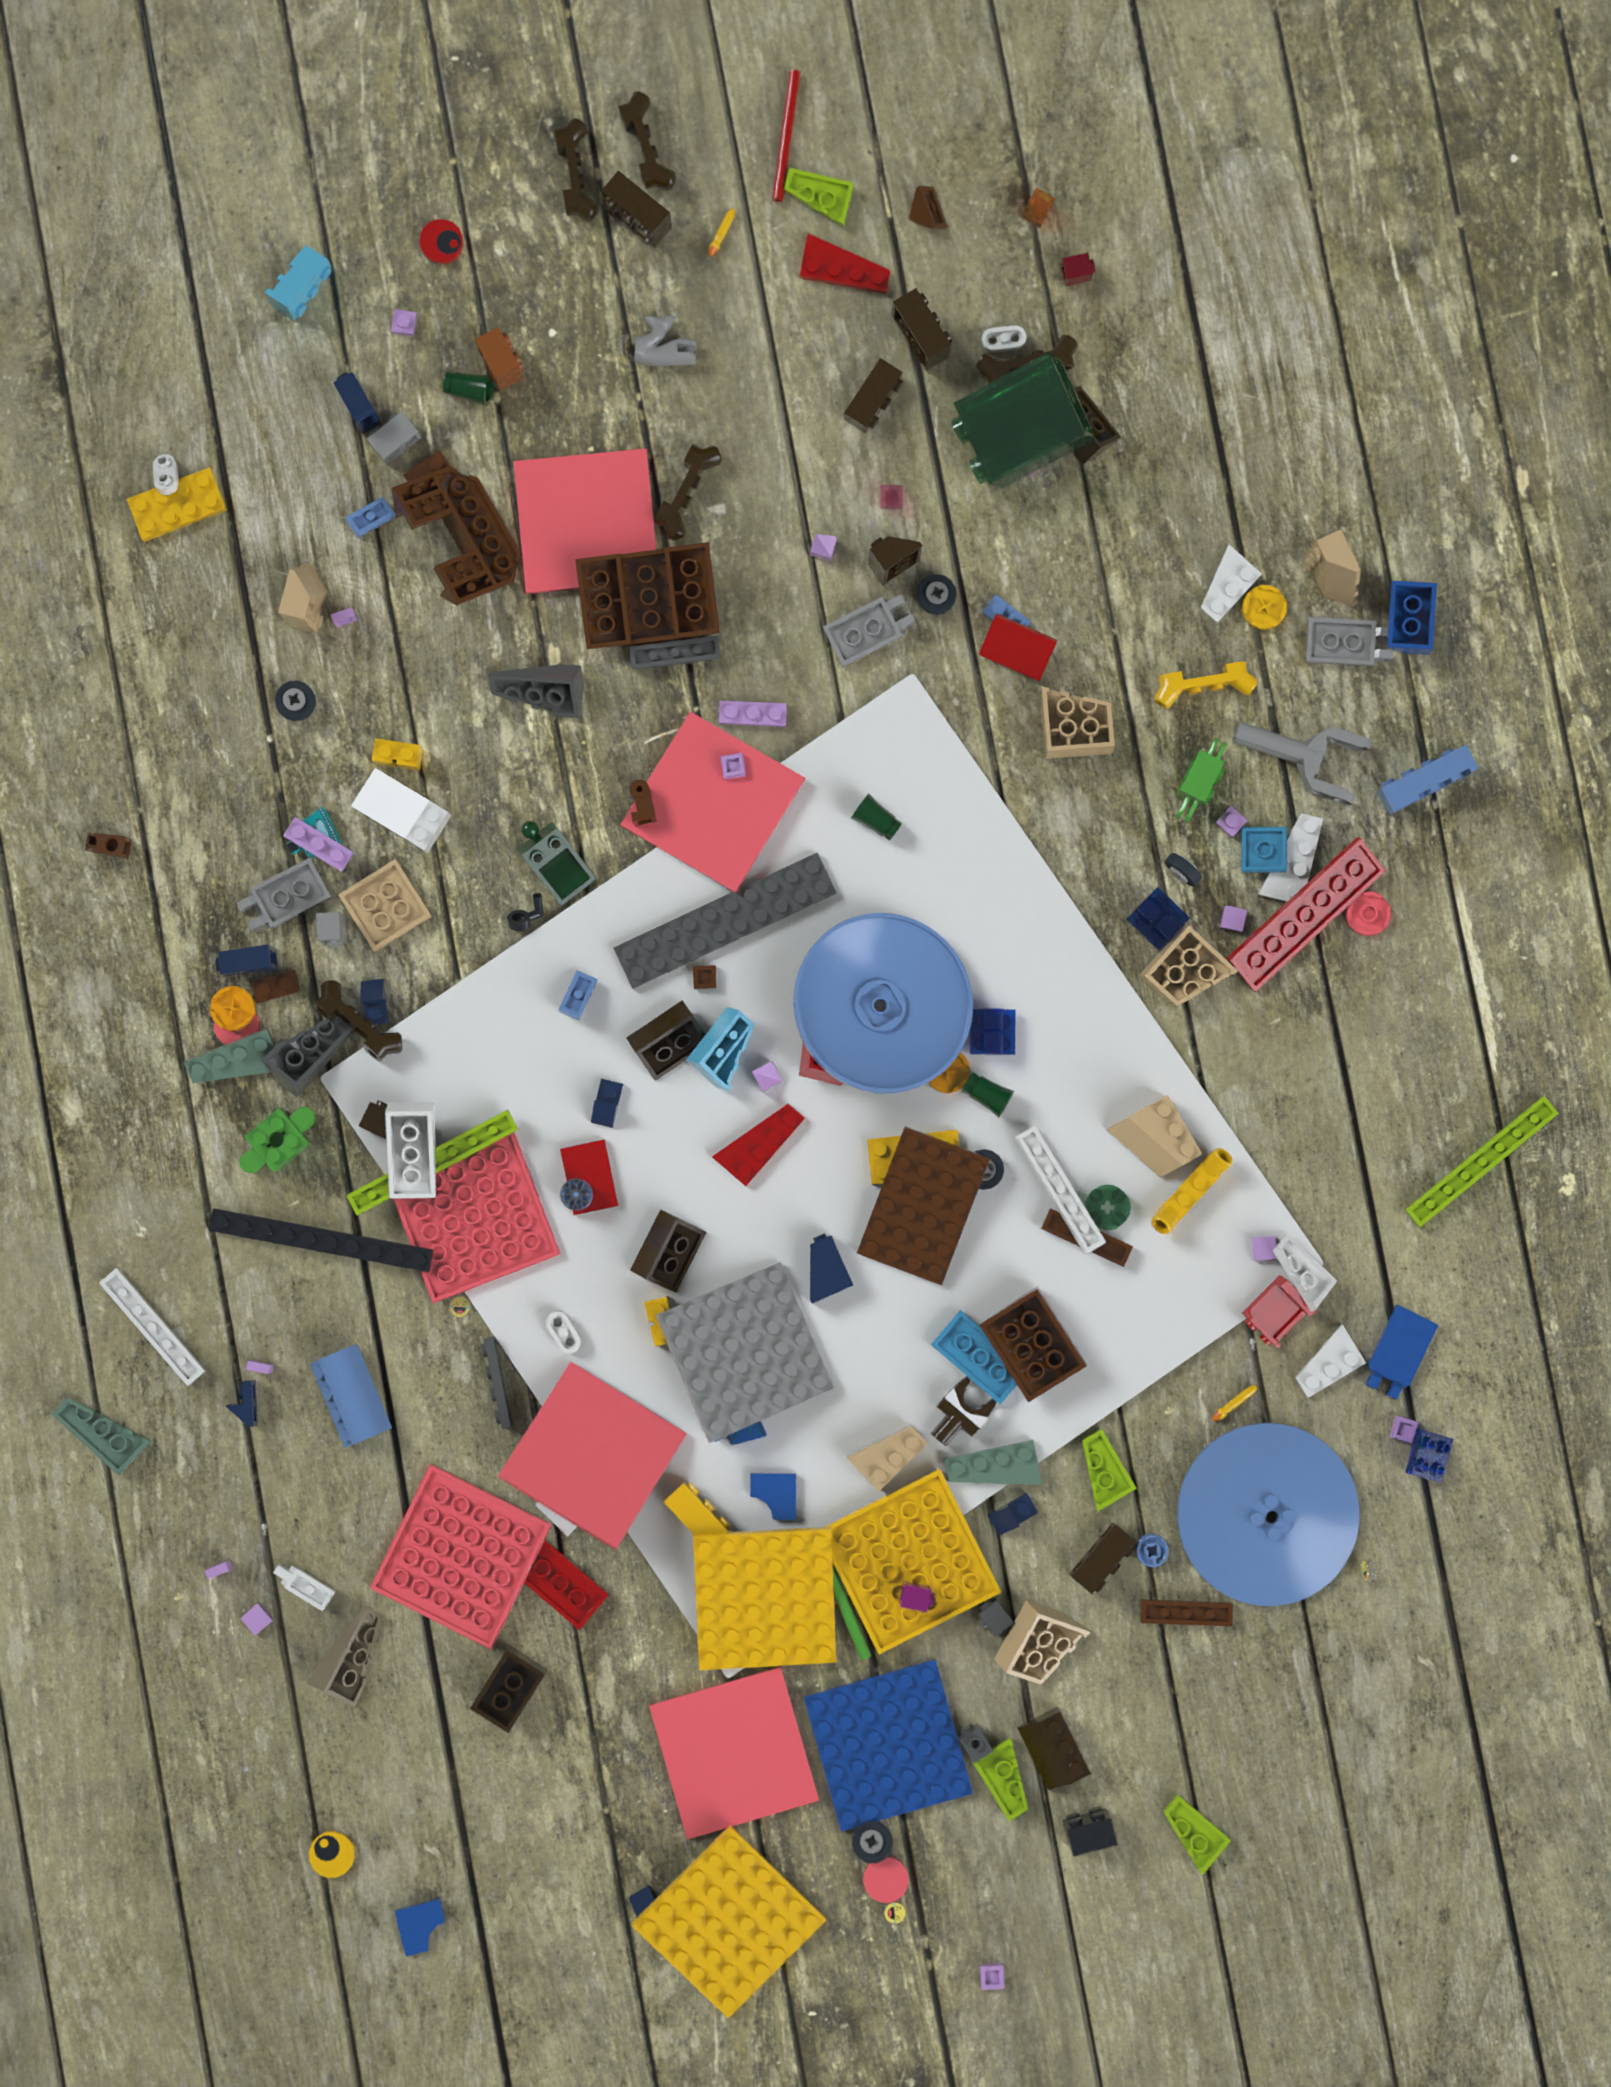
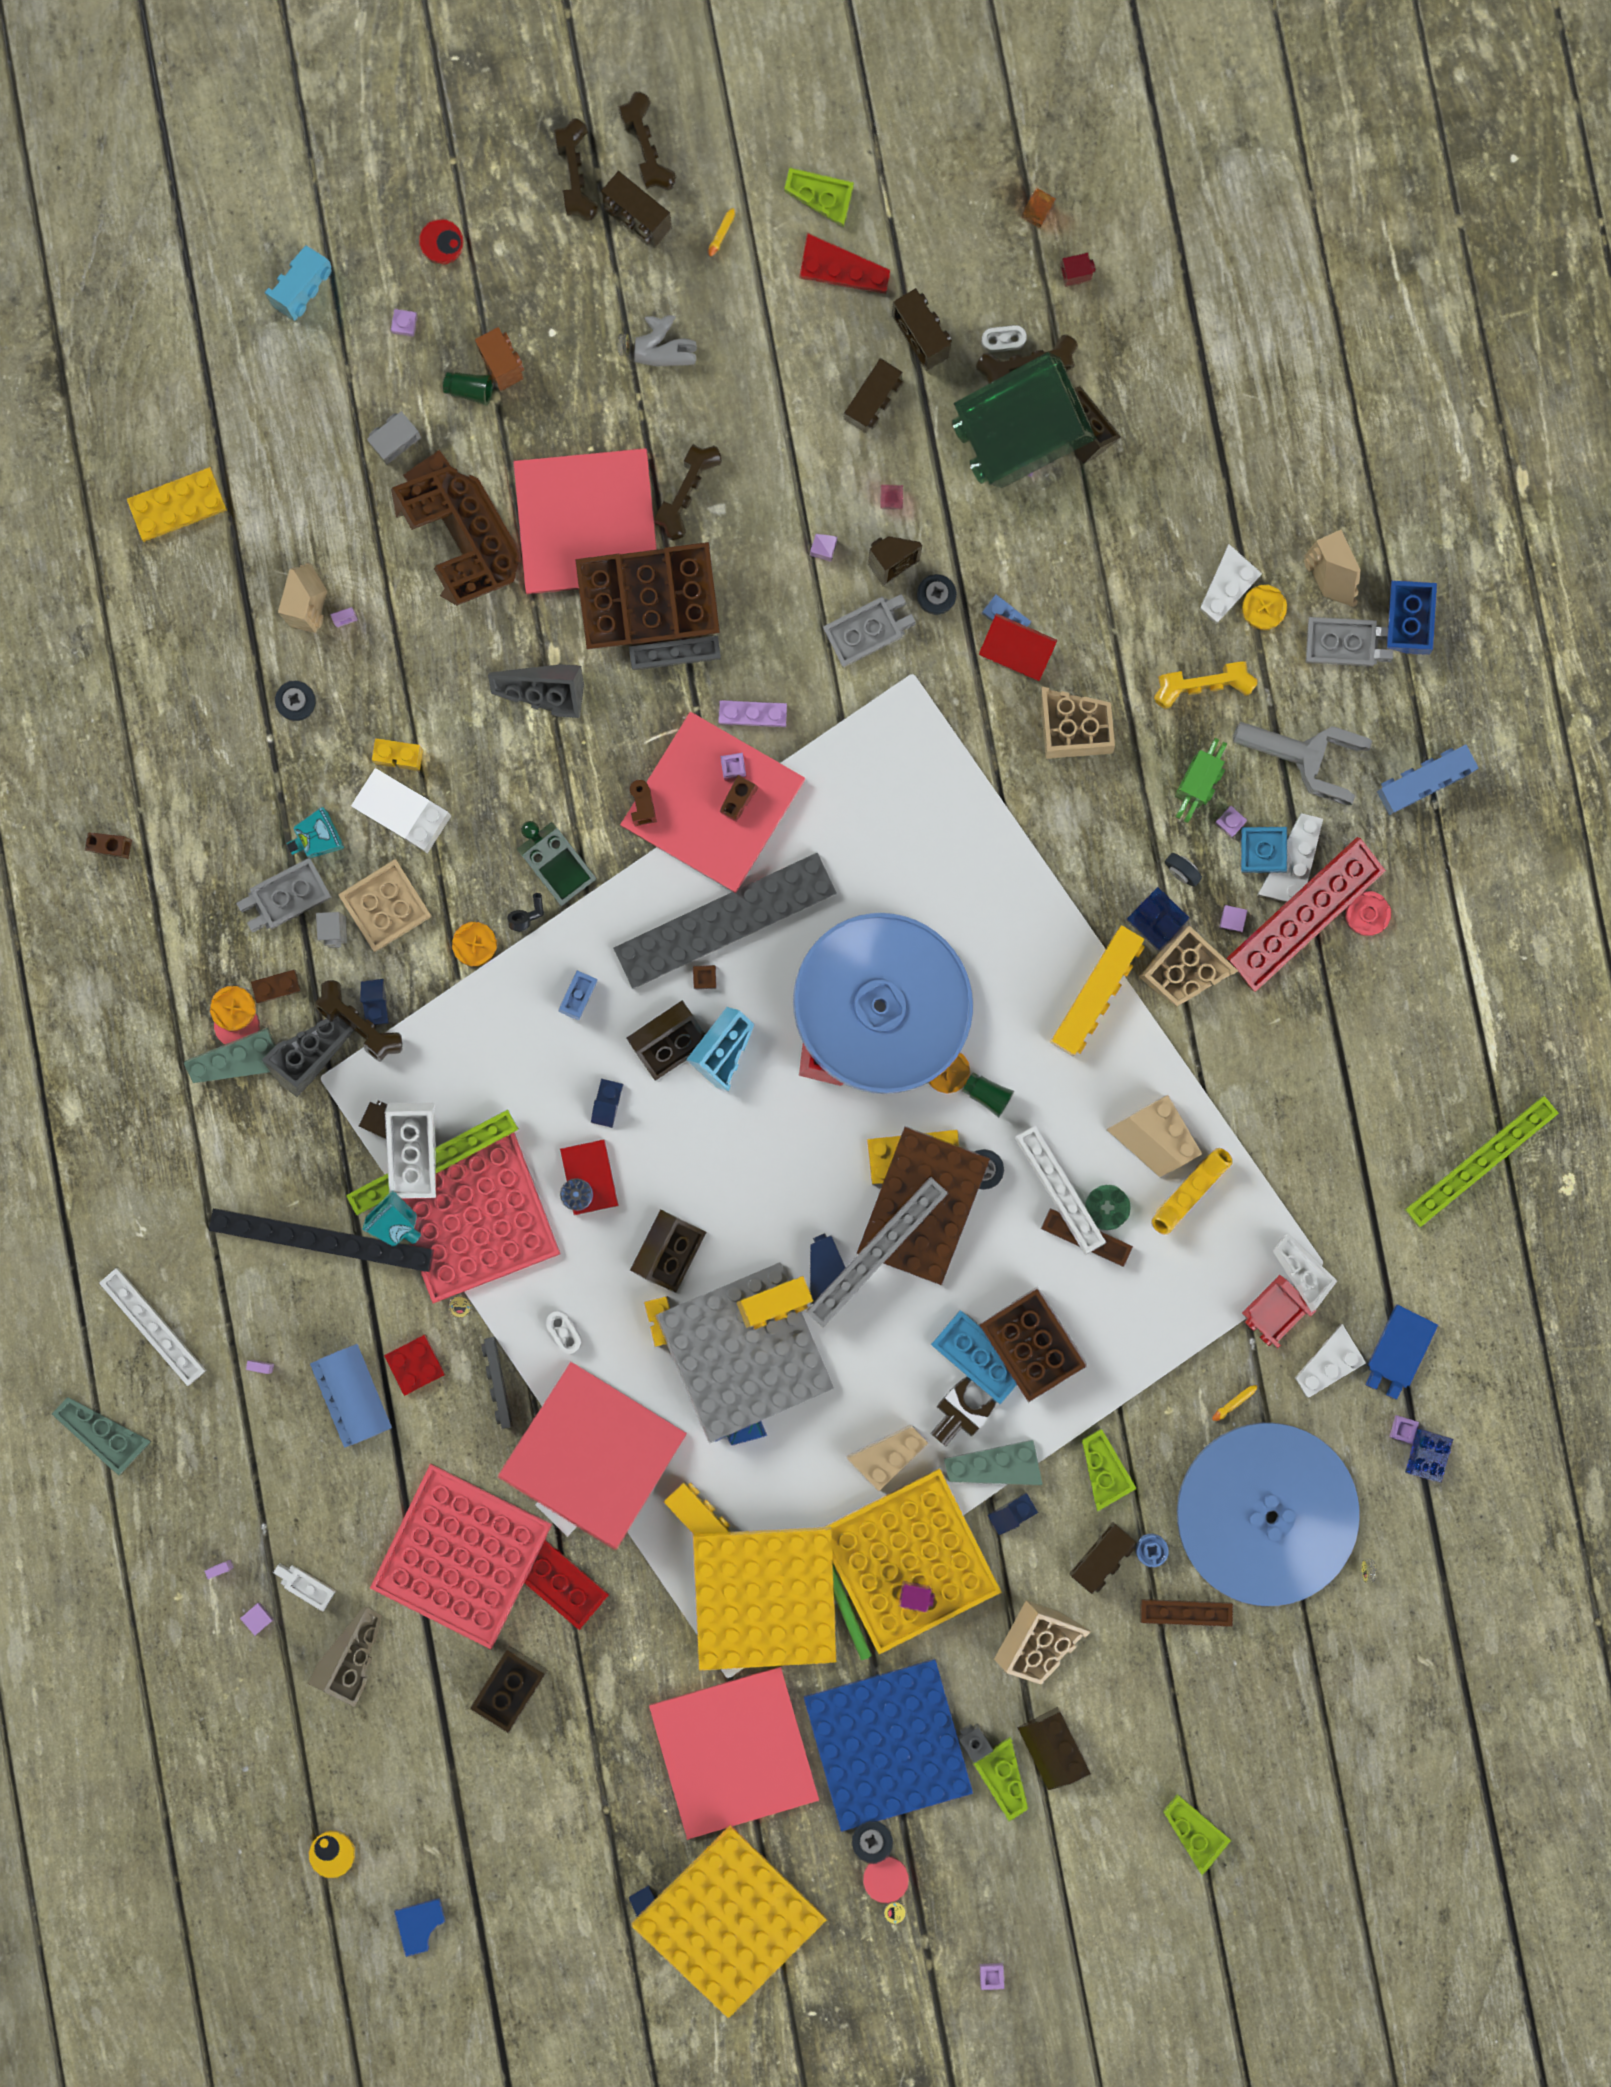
(165, 474): white plate -> none
(247, 960): dark blue slope -> none
(248, 1409): dark blue slope -> none
(277, 1140): bright green brick -> none
(318, 844): lavender plate -> none
(357, 402): dark blue slope -> none
(370, 517): medium blue plate -> none
(392, 1221): none -> teal torso
(414, 1365): none -> red plate
(474, 944): none -> light orange tile
(738, 798): none -> reddish brown leg
(756, 1147): red wing -> none
(767, 1076): lavender slope -> none
(775, 1303): none -> yellow brick
(777, 1491): blue tile -> none
(786, 135): red piece -> none
(876, 817): dark green plant -> none
(876, 1252): none -> light grey plate
(926, 209): reddish brown slope -> none
(992, 1032): clear blue plate -> none
(994, 1617): dark grey brick -> none
(1089, 1831): black brick -> none
(1097, 990): none -> yellow brick
(1263, 1248): lavender tile -> none

